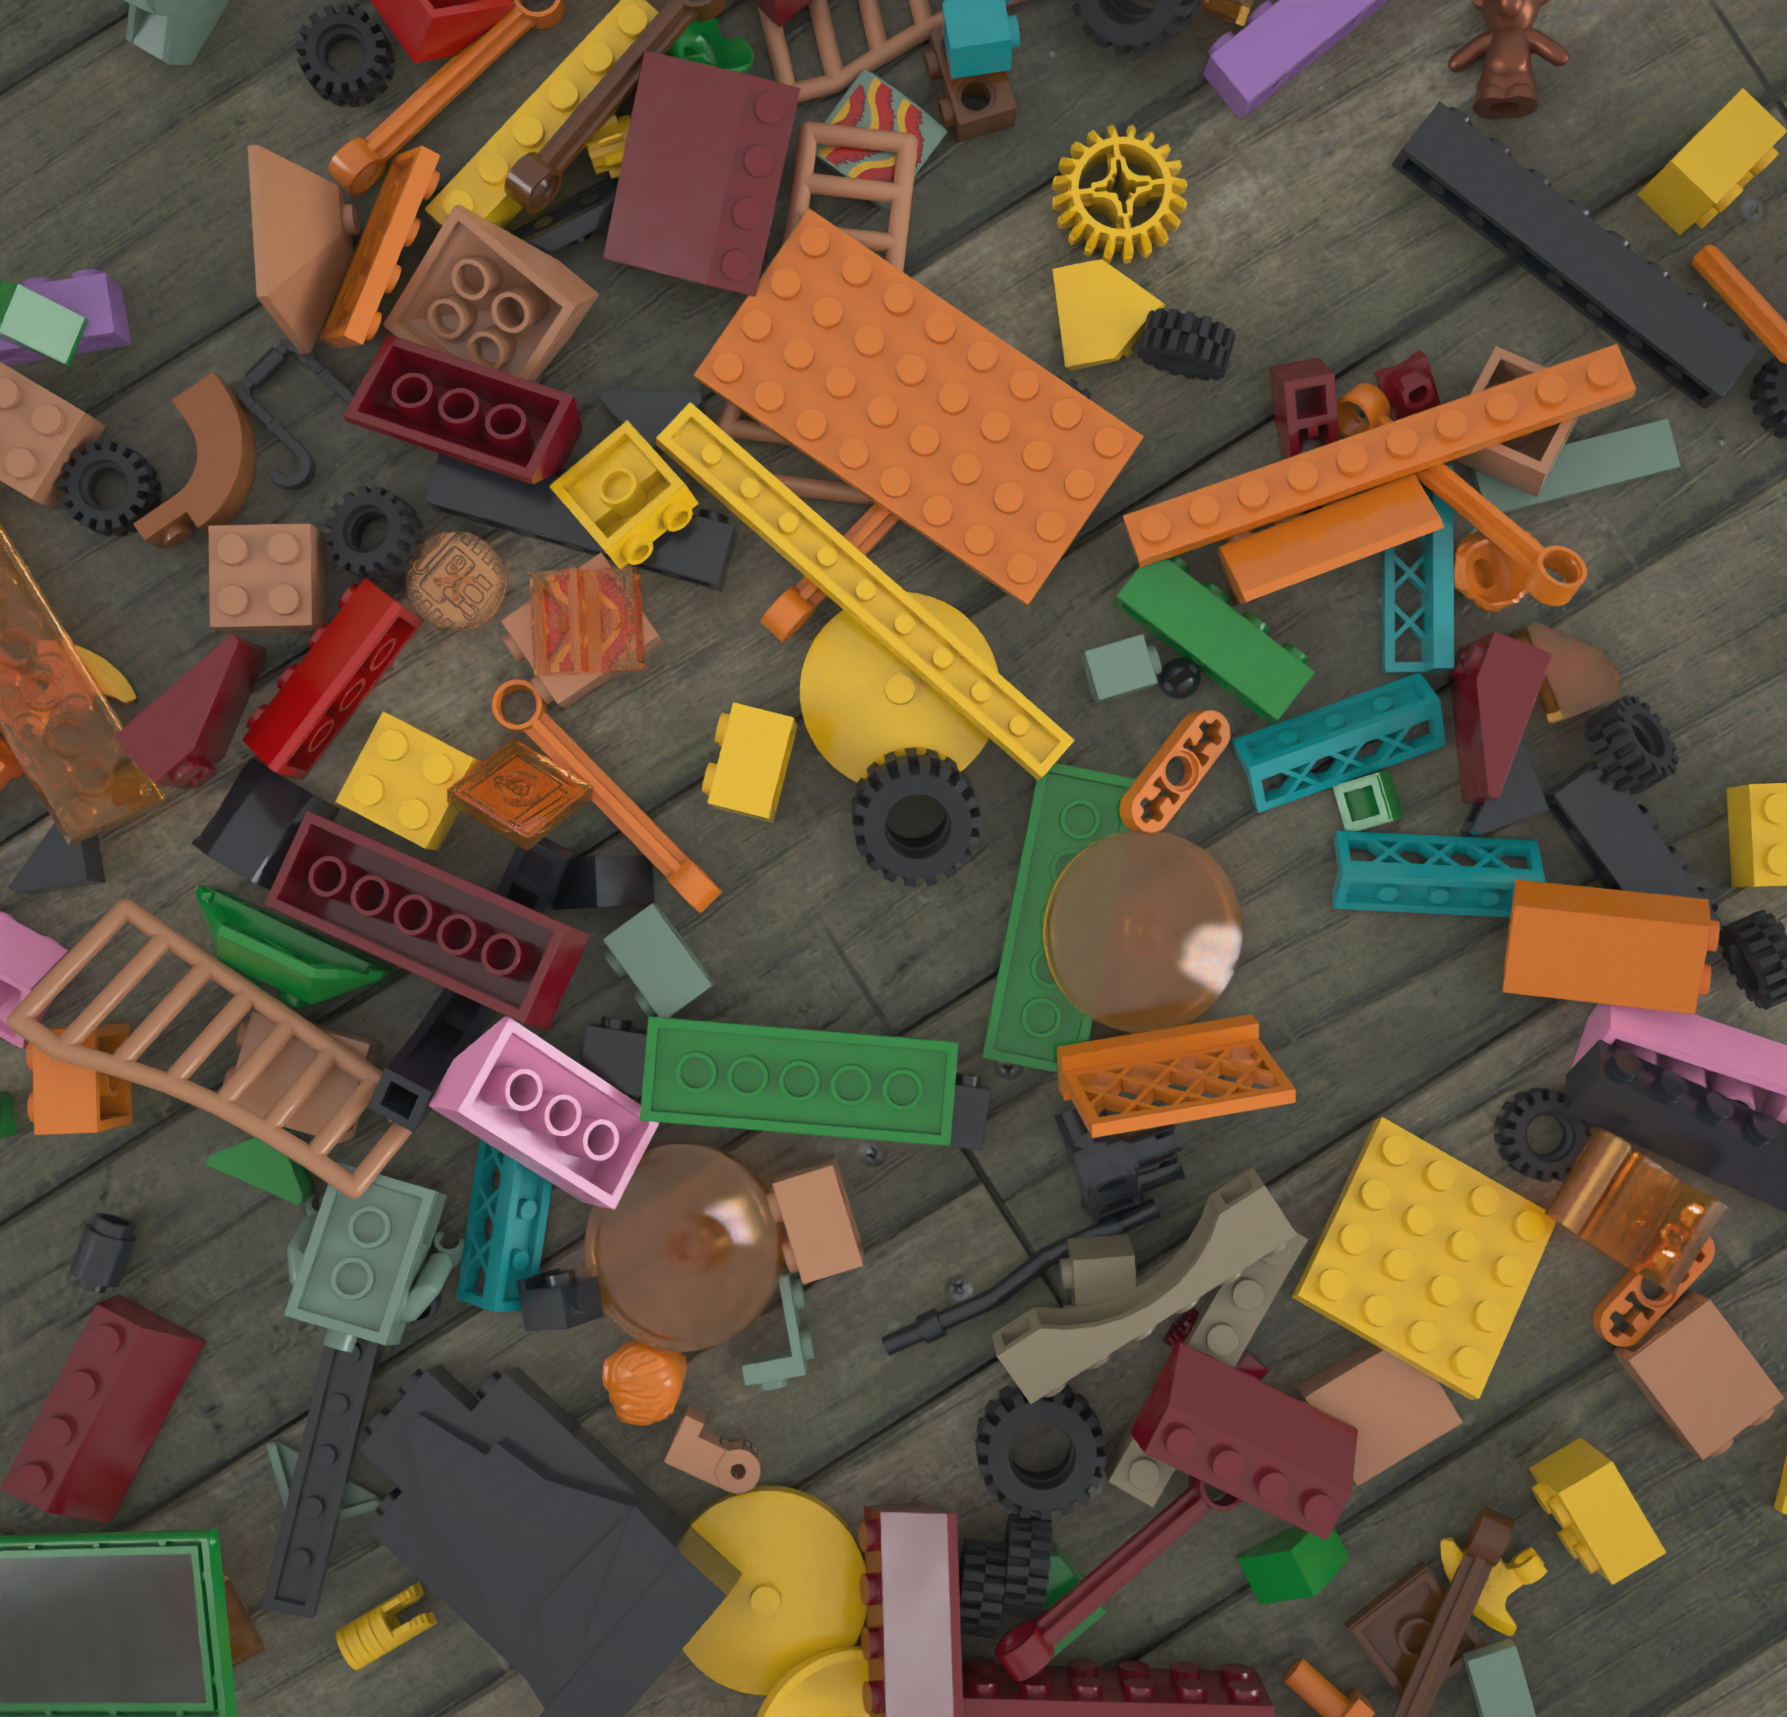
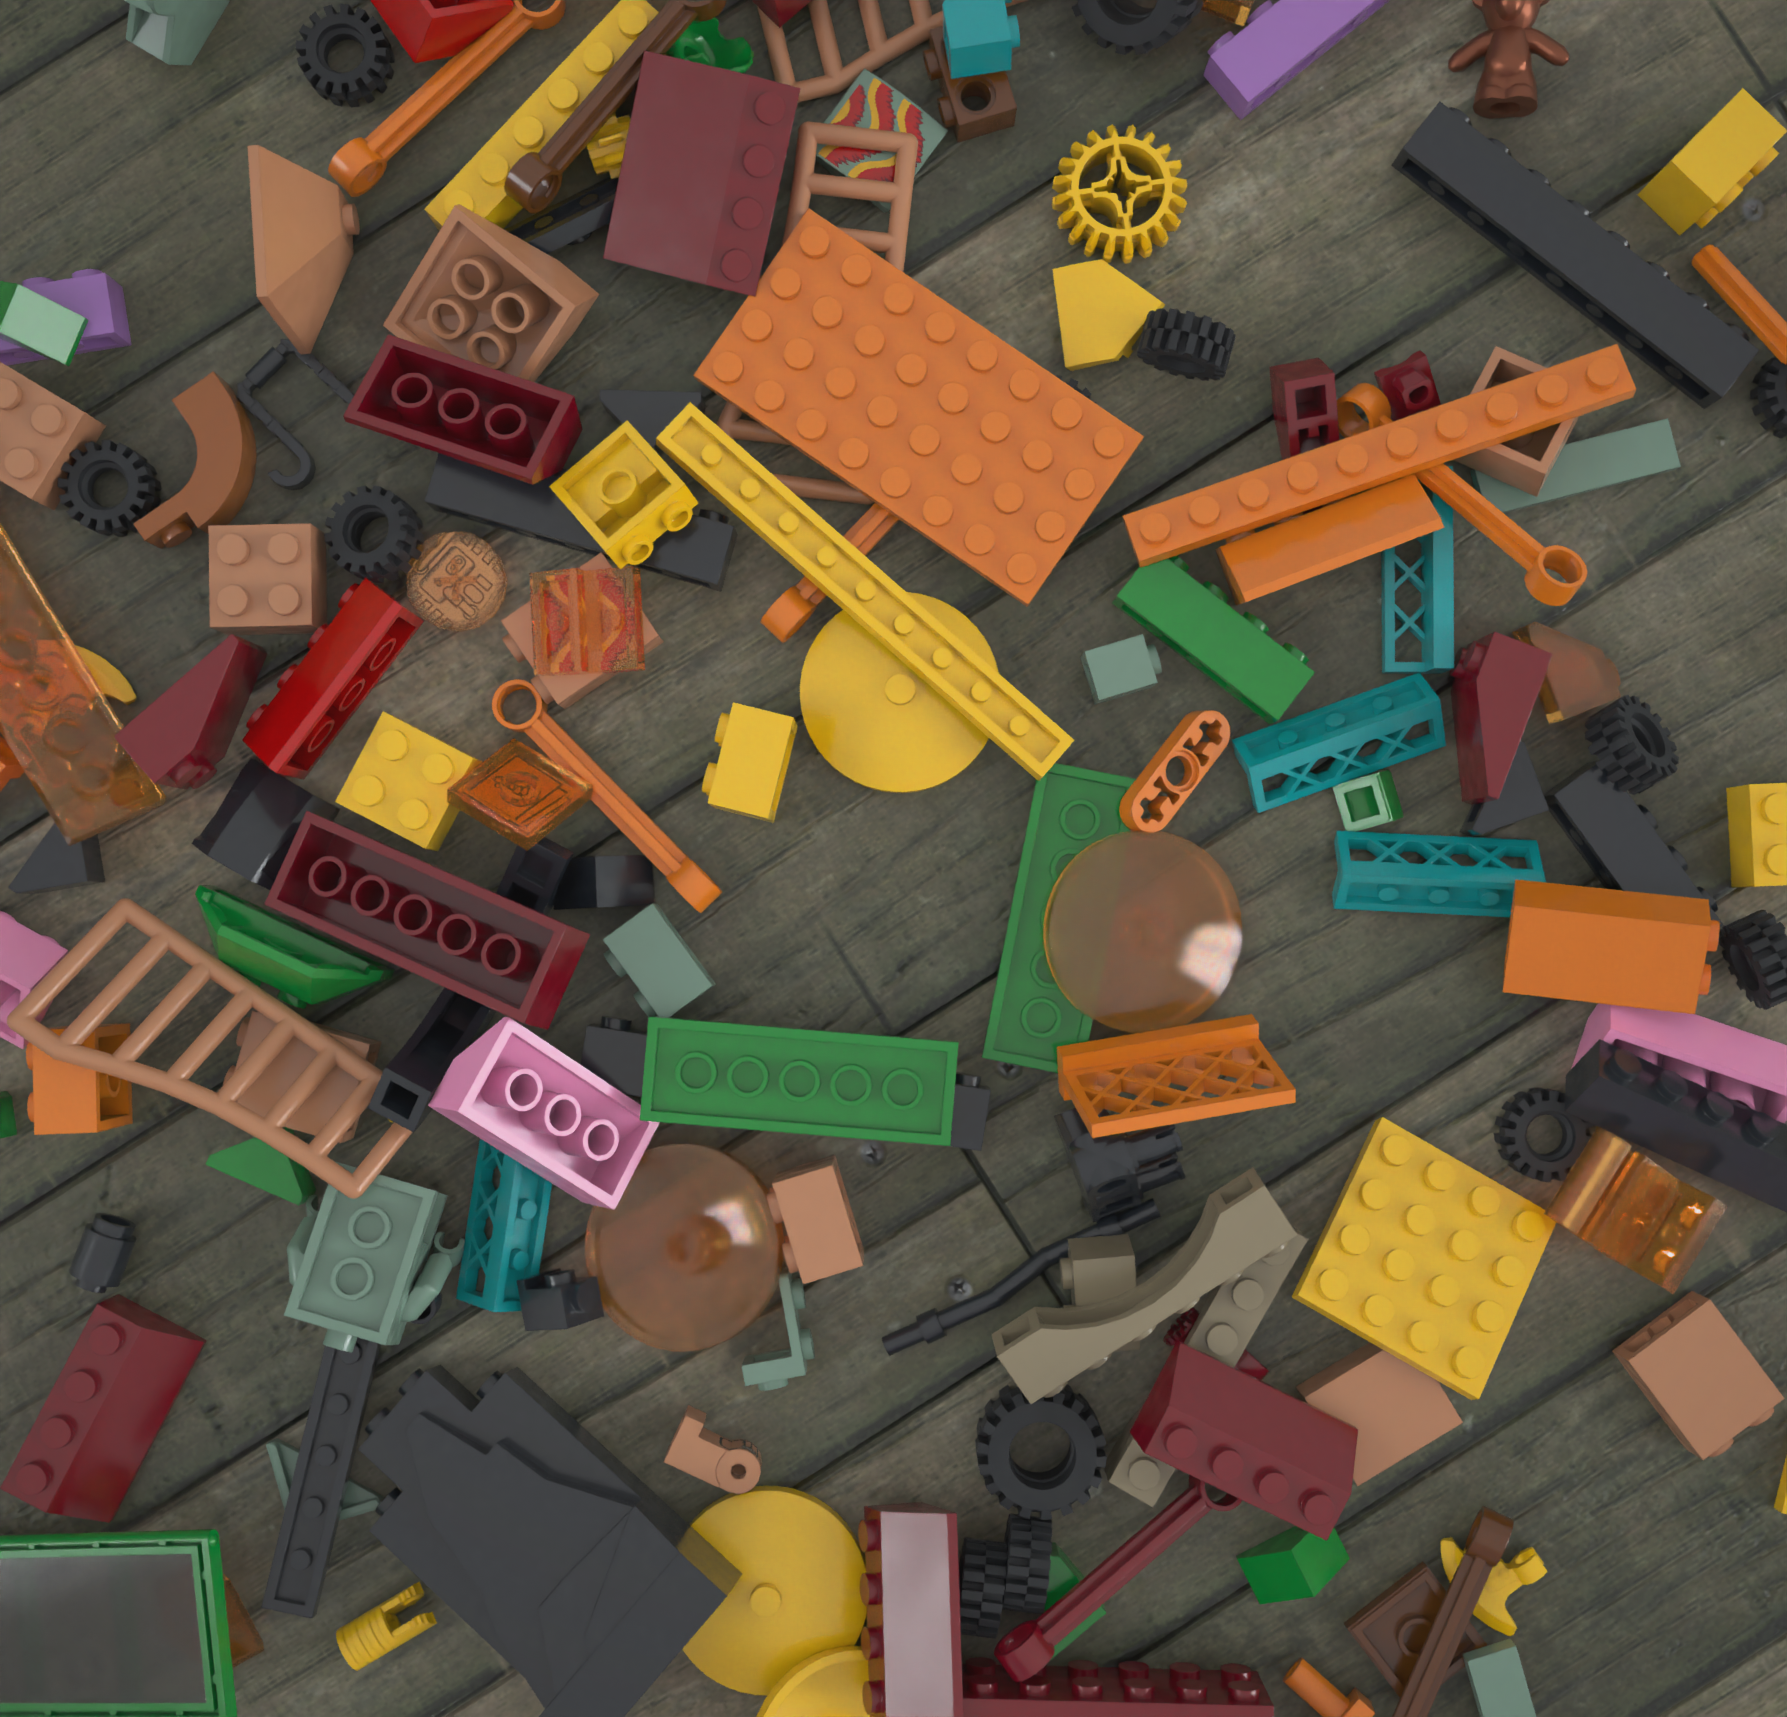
(375, 258): orange plate -> none
(644, 1382): orange hair -> none
(924, 855): black tyre -> none
(1173, 669): black hinge -> none
(1487, 573): orange hair -> none
(1595, 1511): yellow piece -> none
(1640, 1322): orange beam -> none

